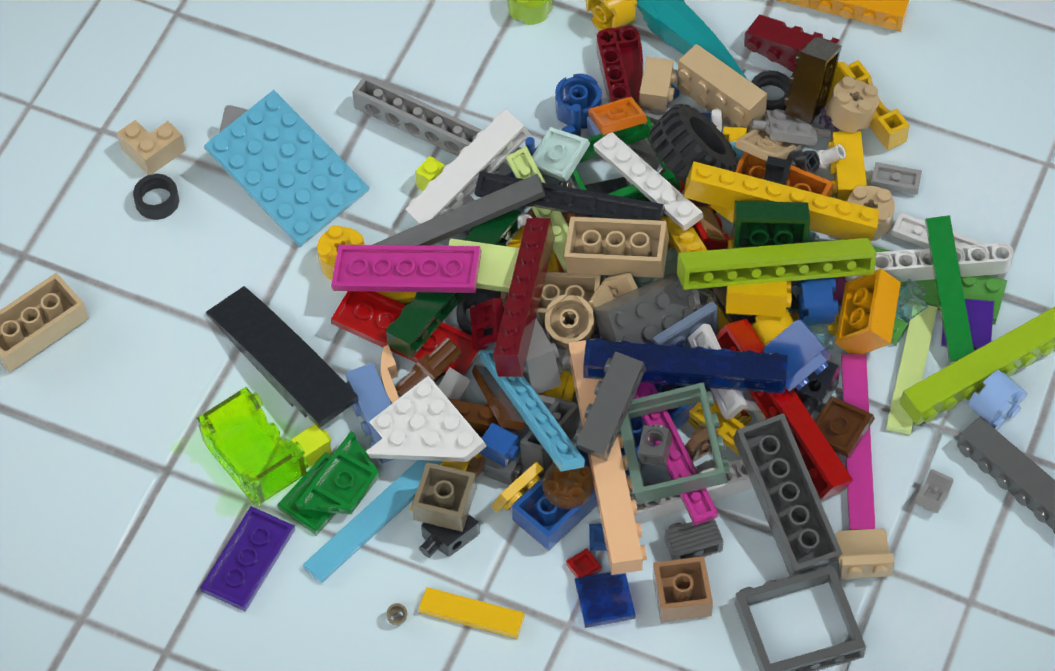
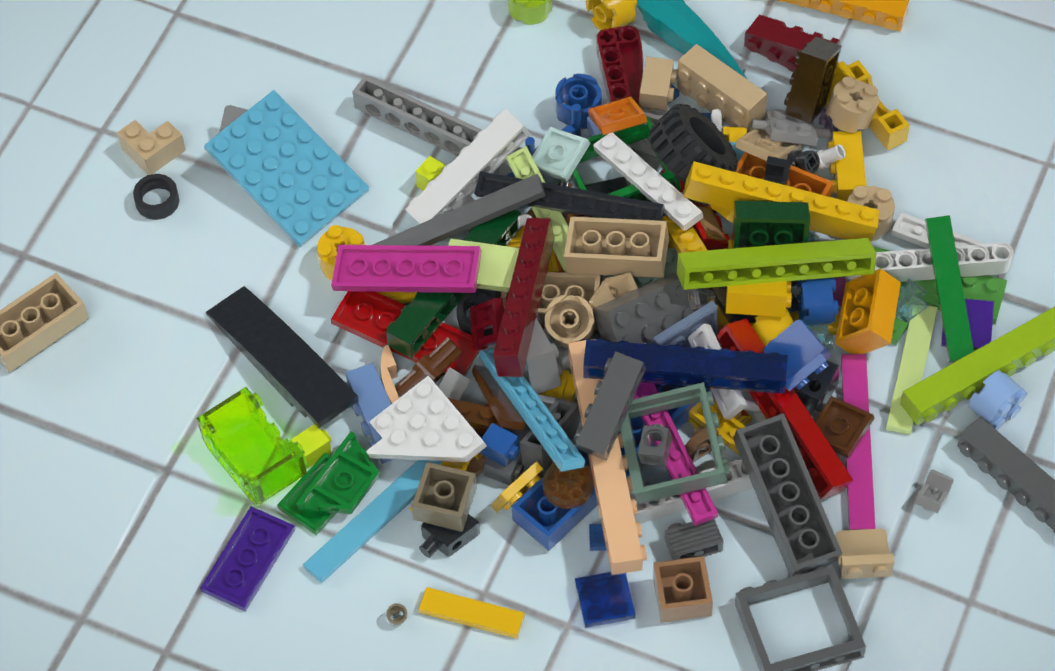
(584, 564): red tile -> none
(777, 79): black tyre -> none
(896, 178): light grey plate -> none

